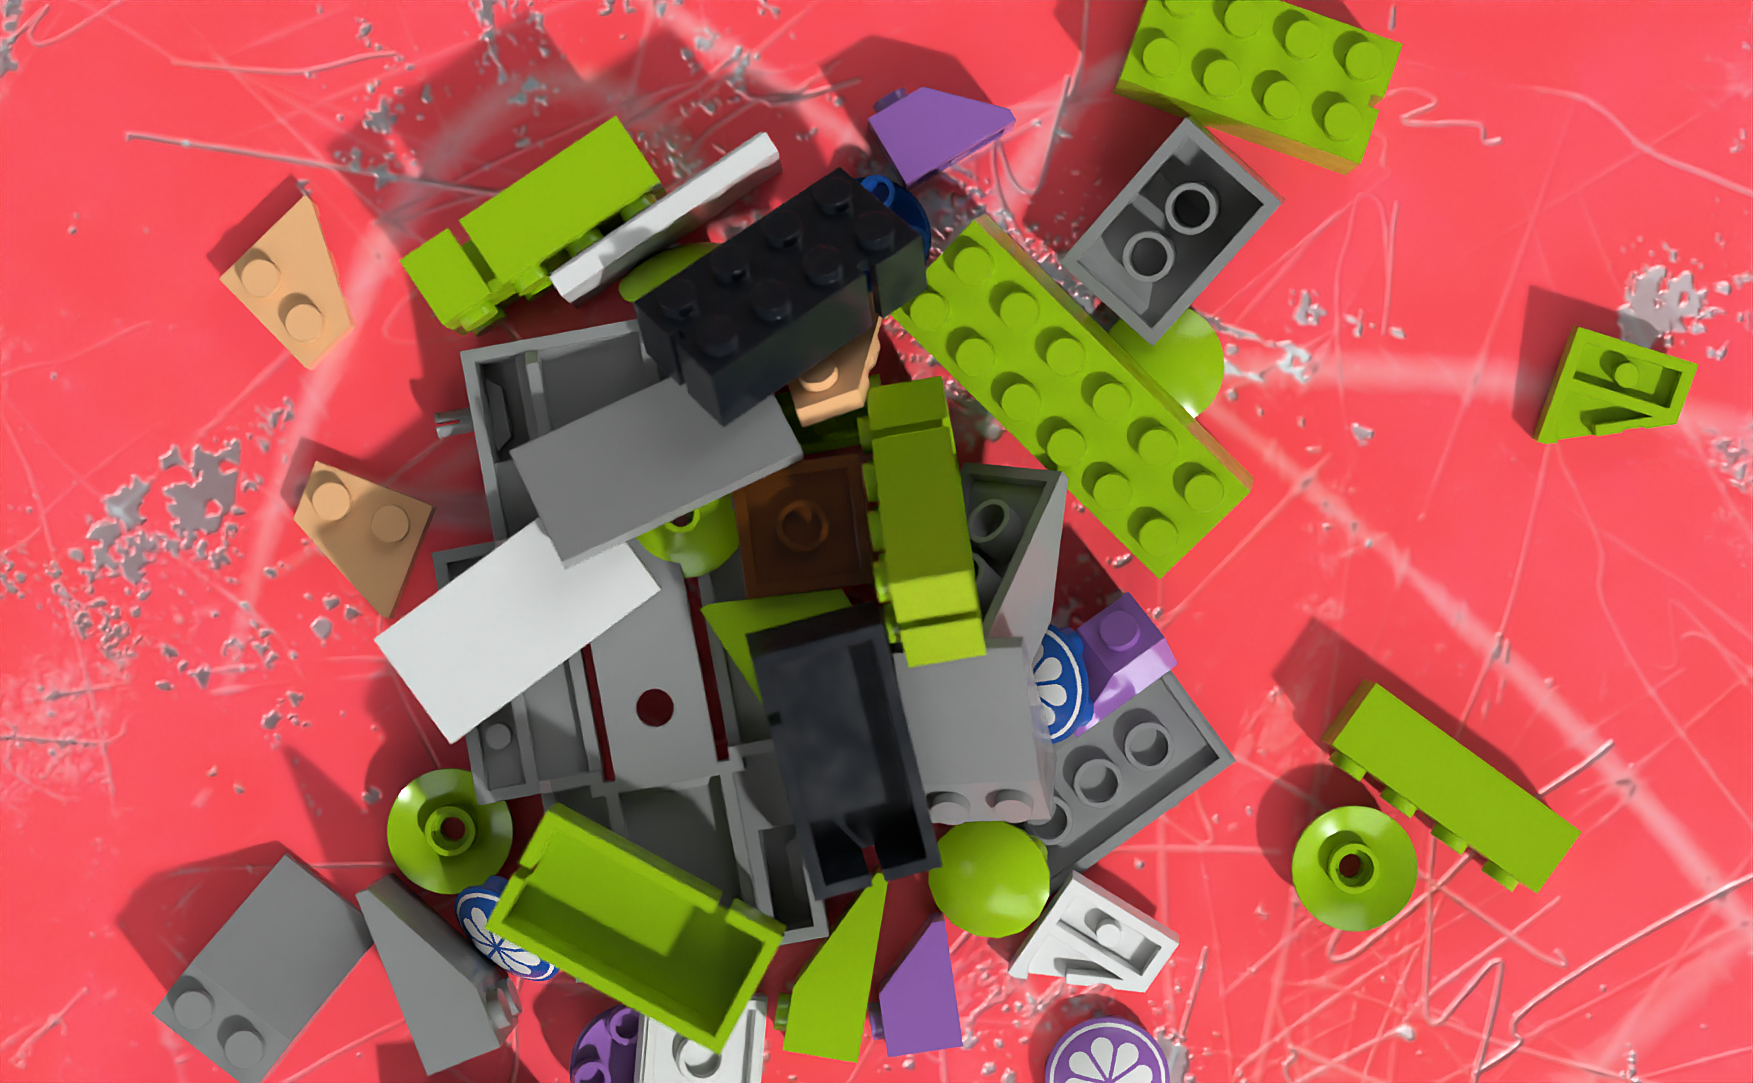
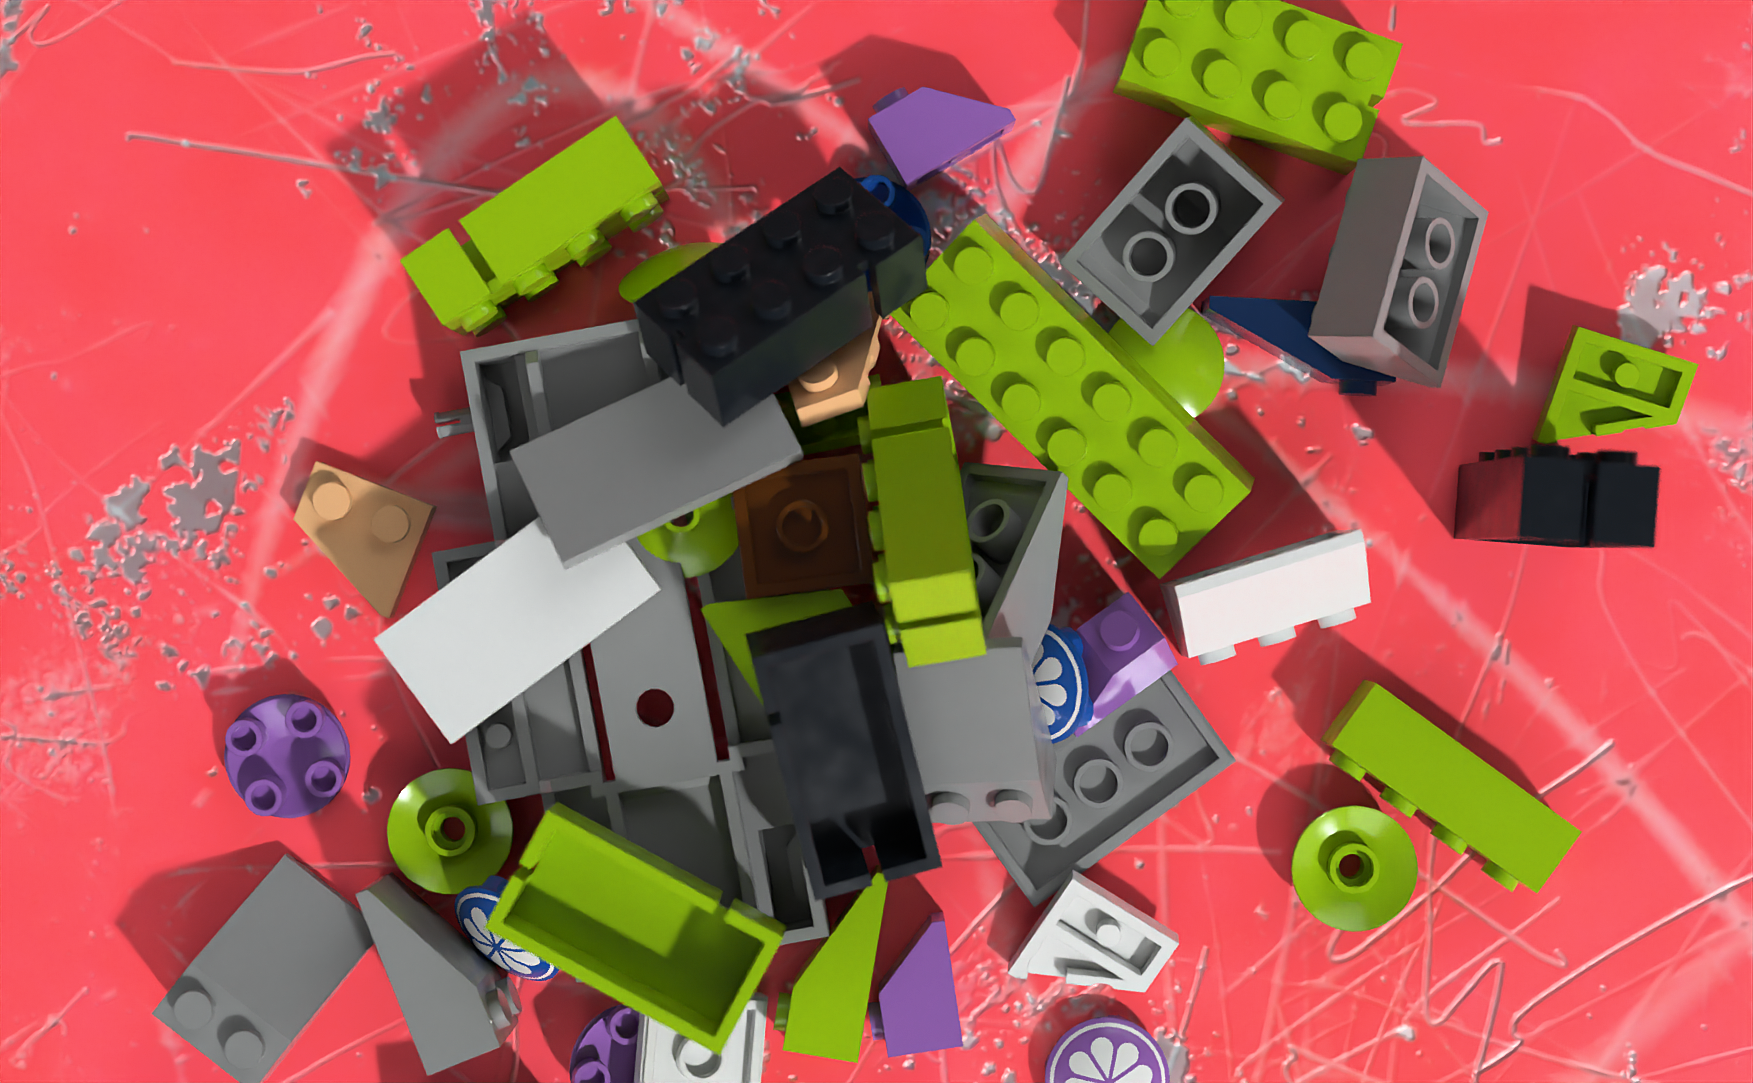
(287, 756): none -> medium lavender dish
(294, 285): light nougat wing -> none
(668, 220): white tile -> none
(991, 878): lime dish -> none
(1268, 595): none -> white slope
(1283, 331): none -> dark blue slope
(1399, 270): none -> light grey slope
(1558, 498): none -> black piece

